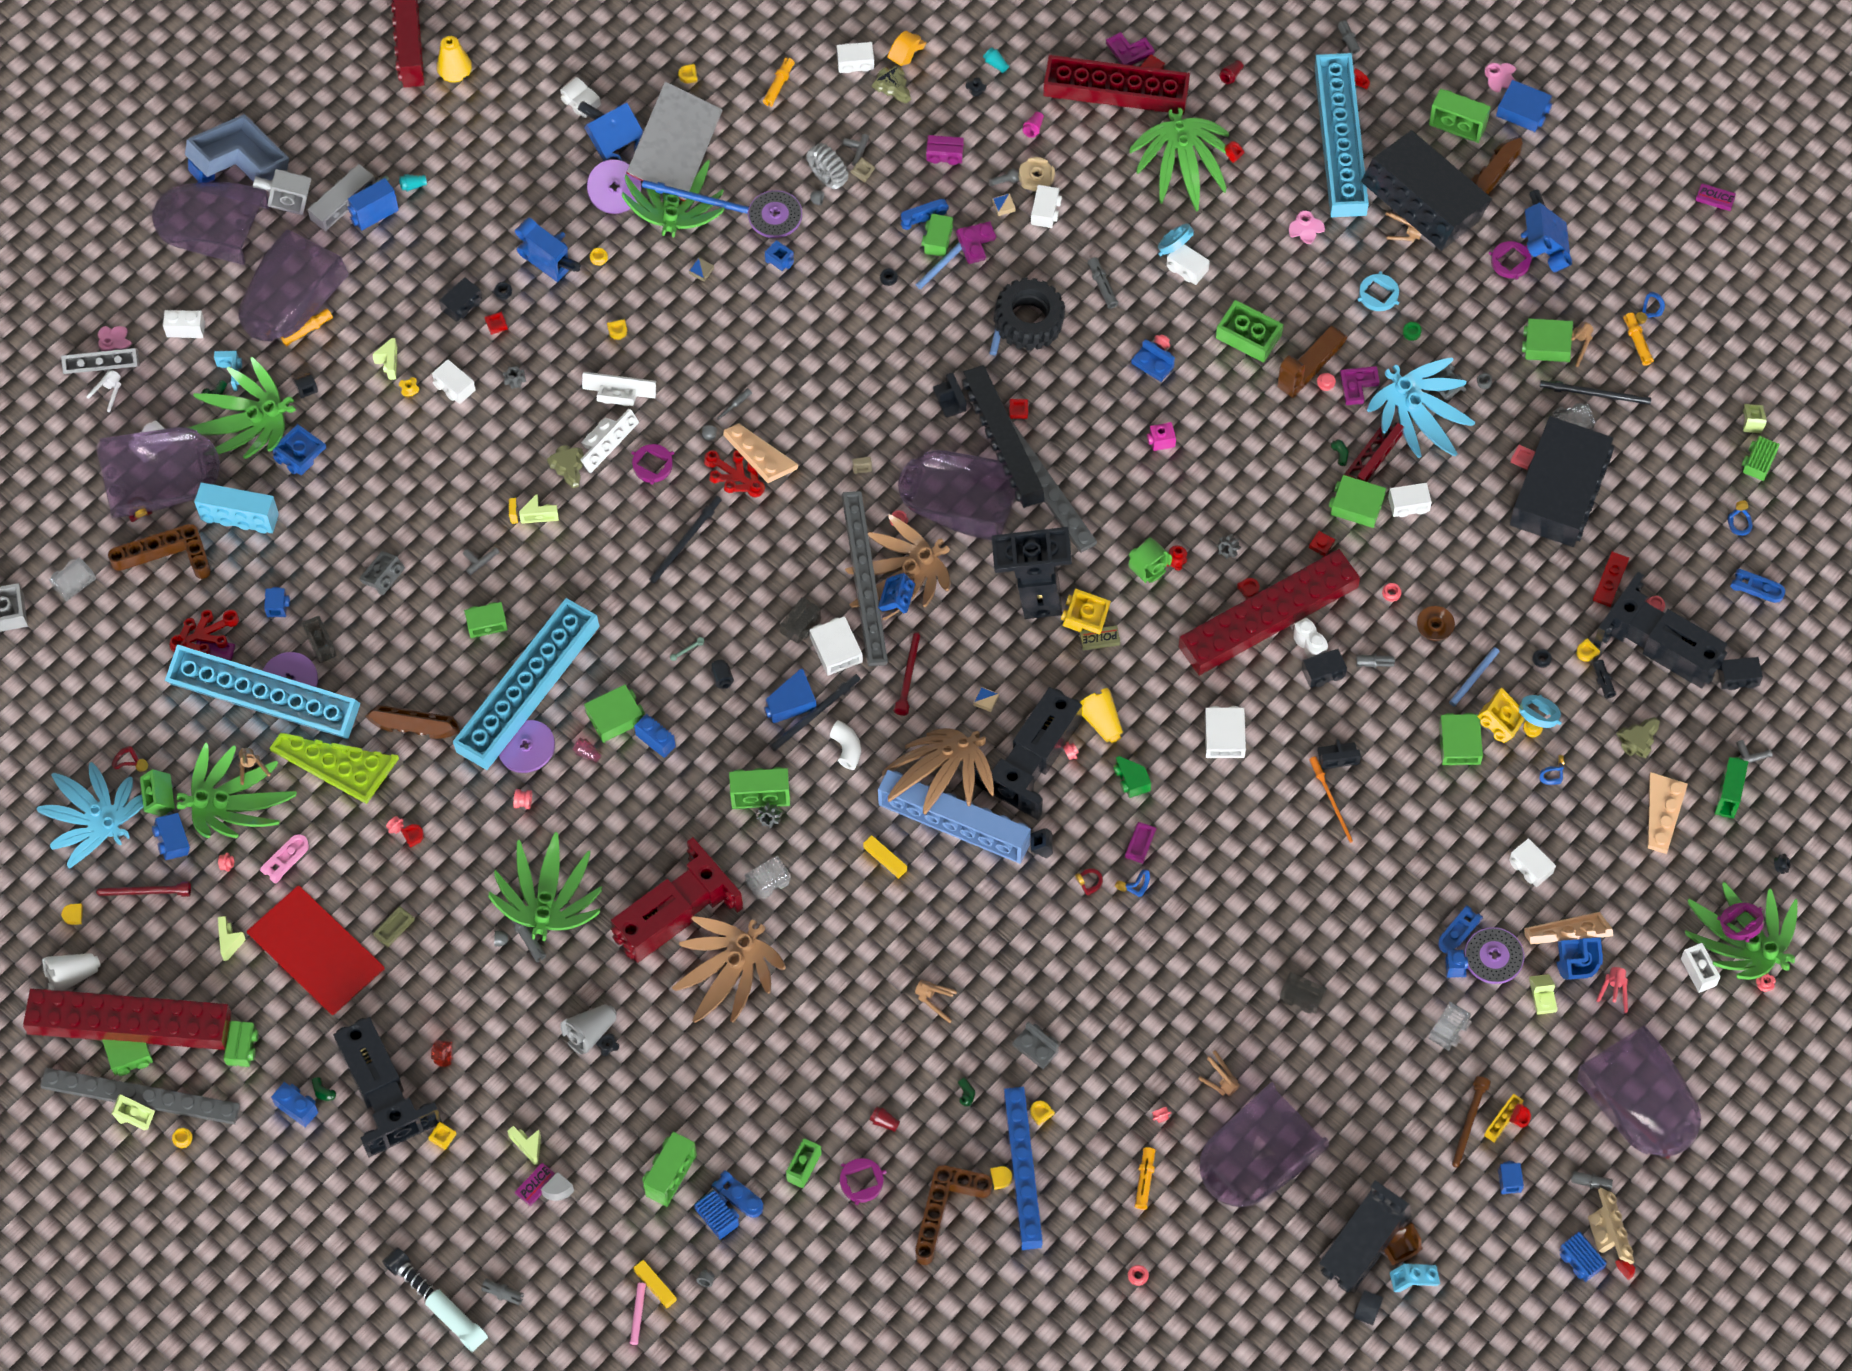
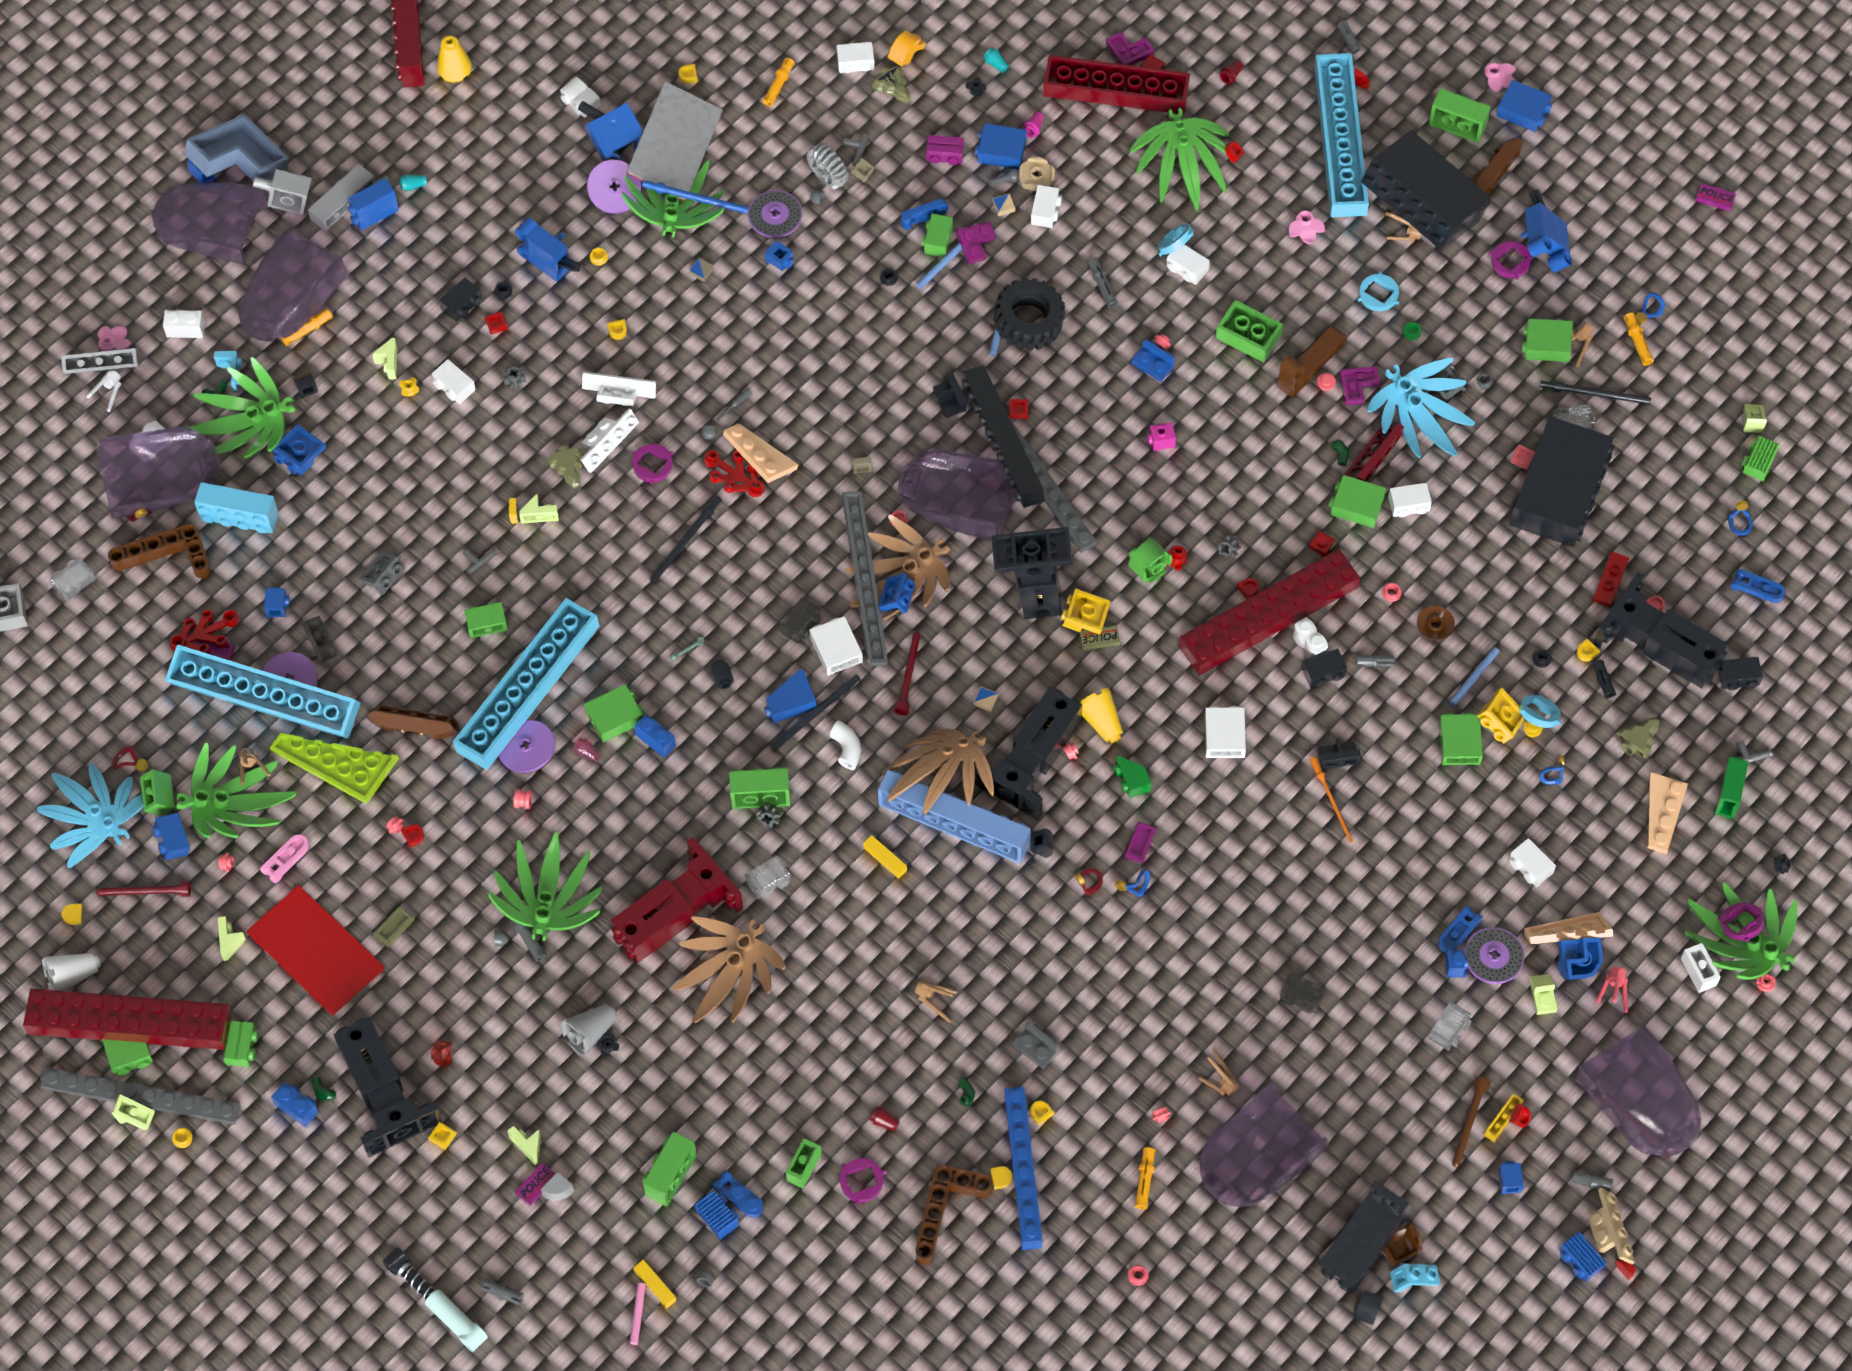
(1001, 146): none -> blue brick

